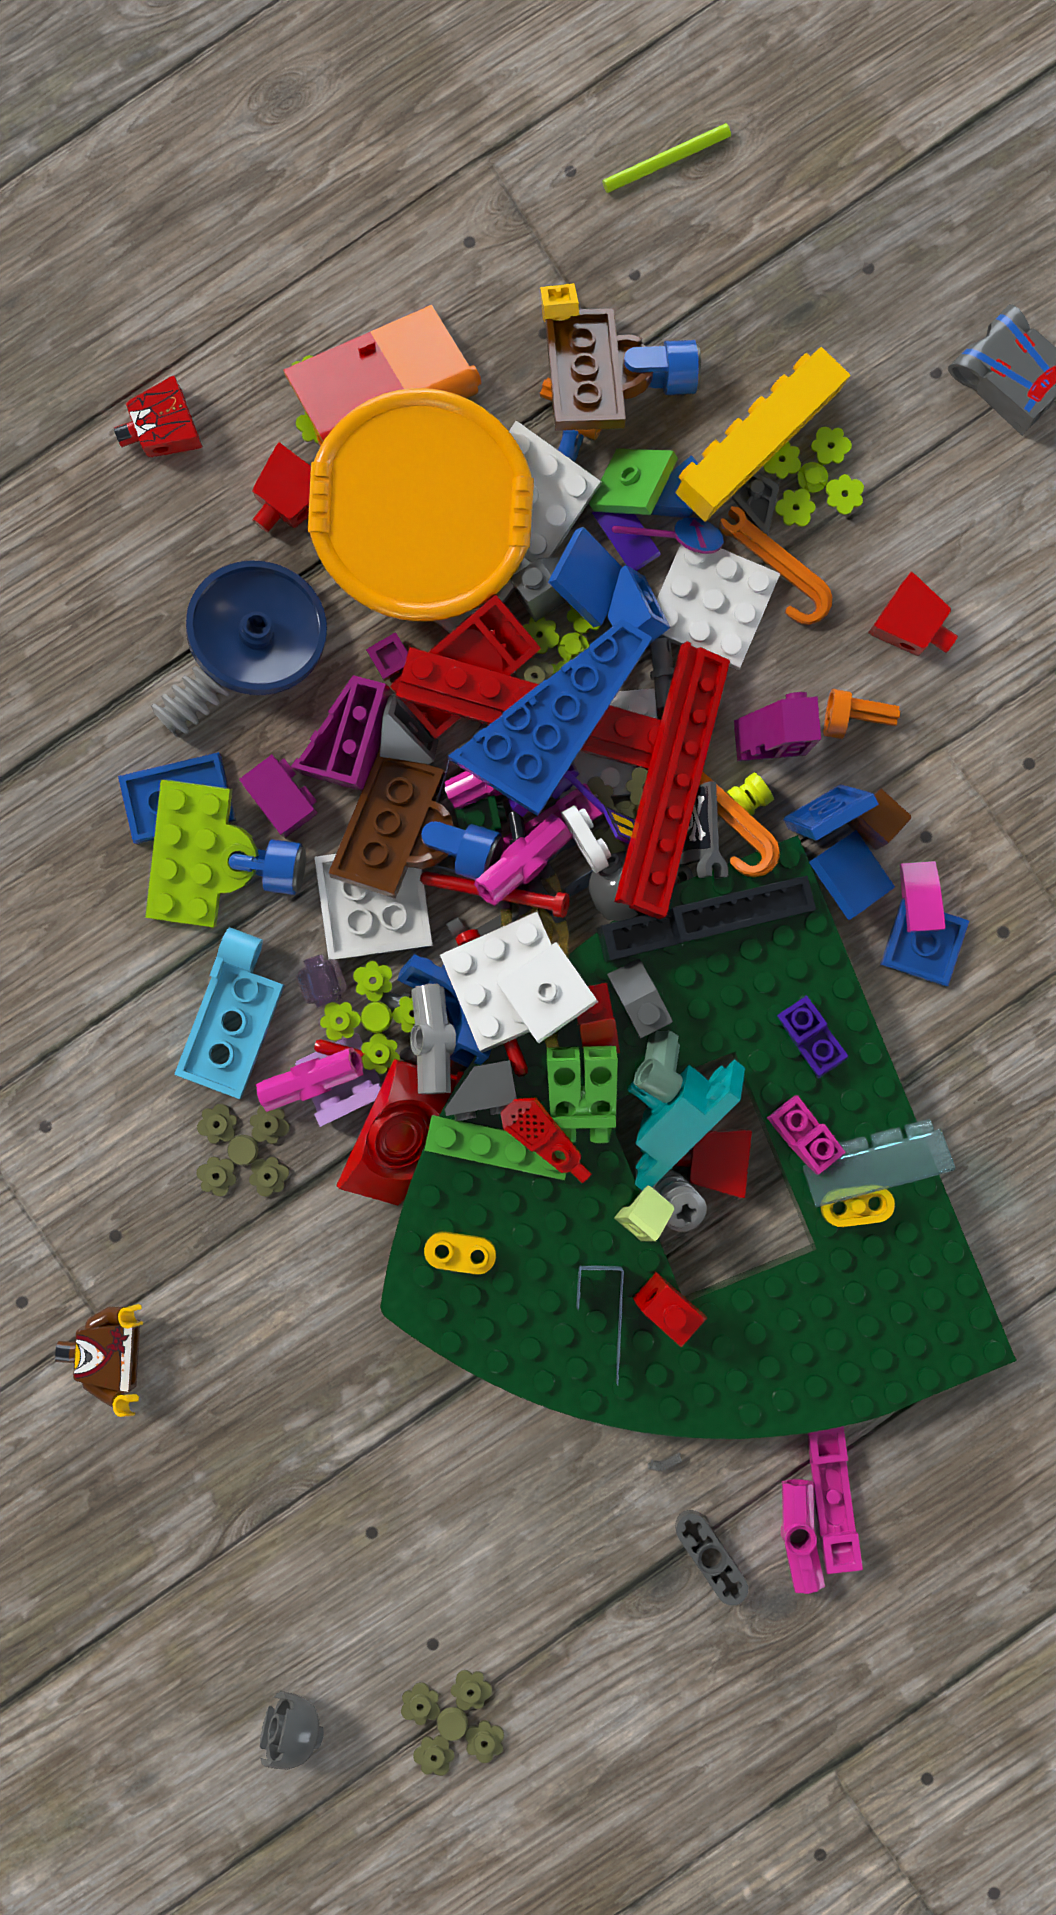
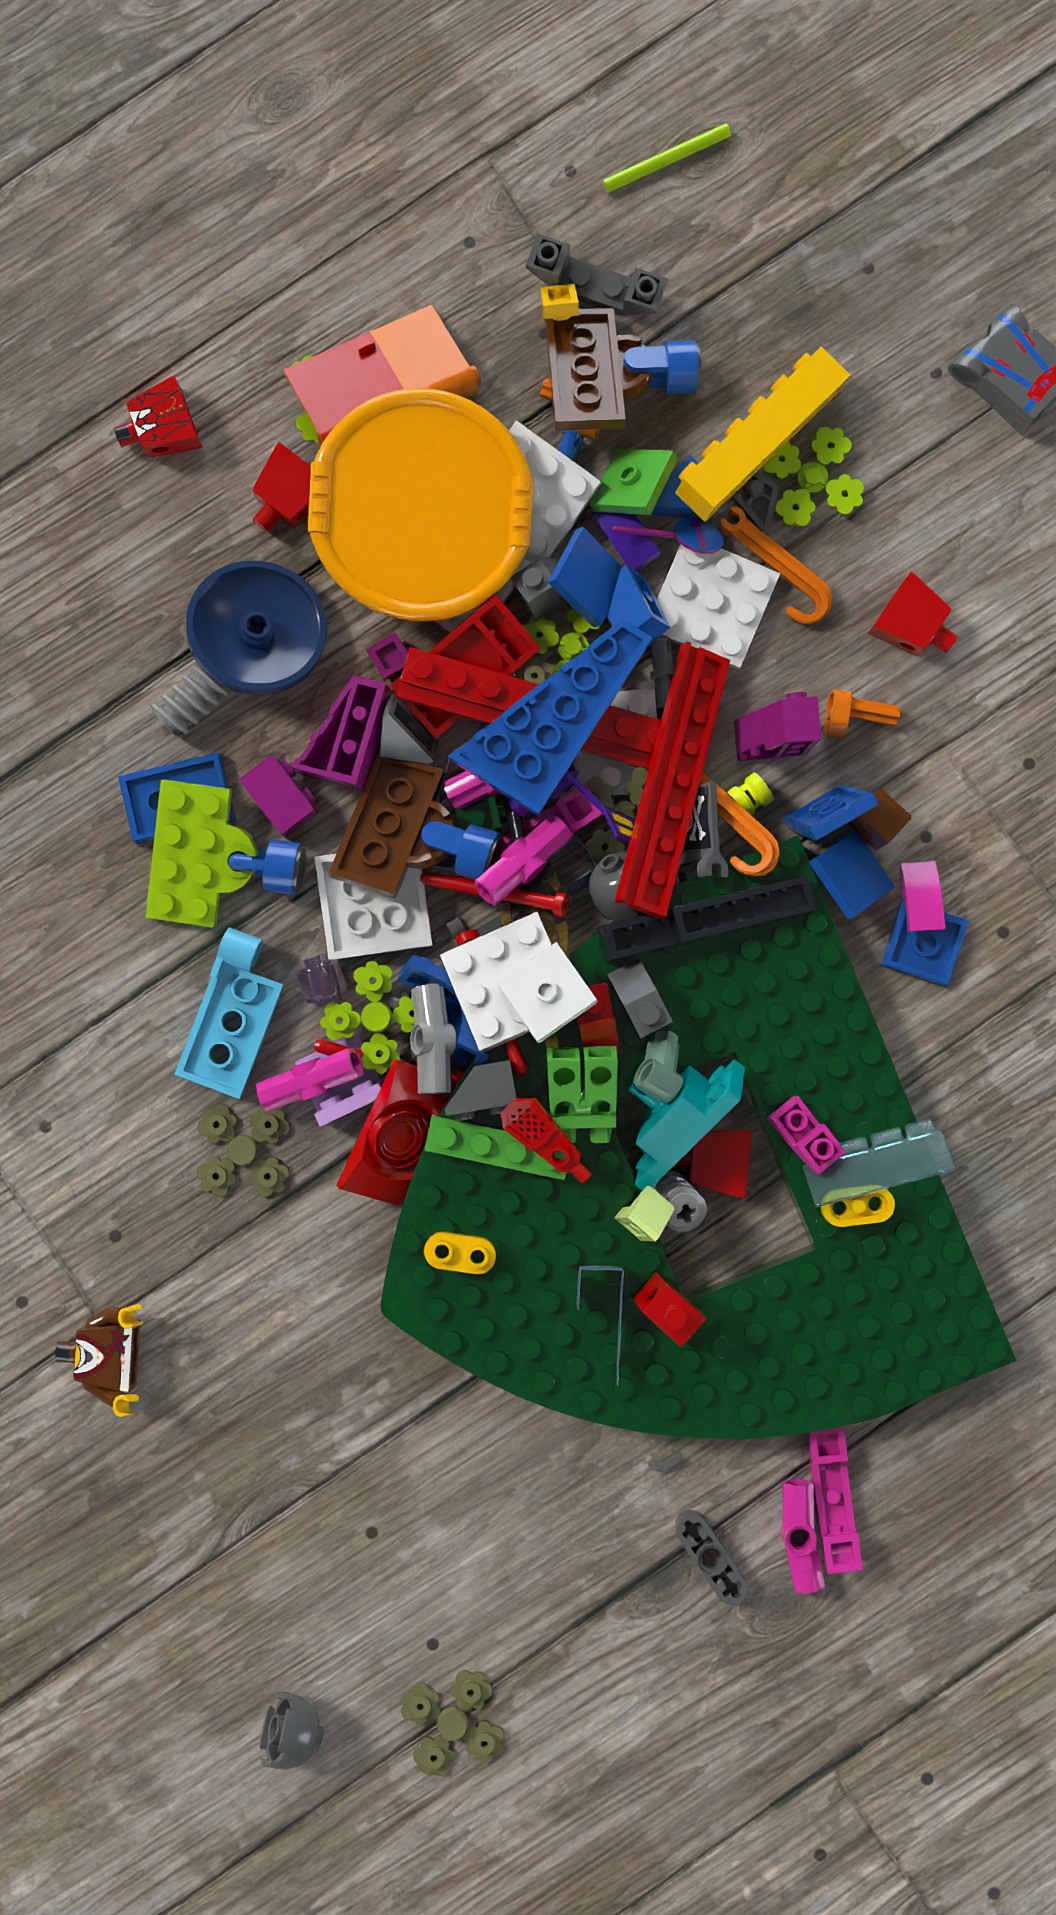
(593, 284): none -> dark grey slope
(594, 850): white plate -> none
(812, 1036): dark purple slope -> none

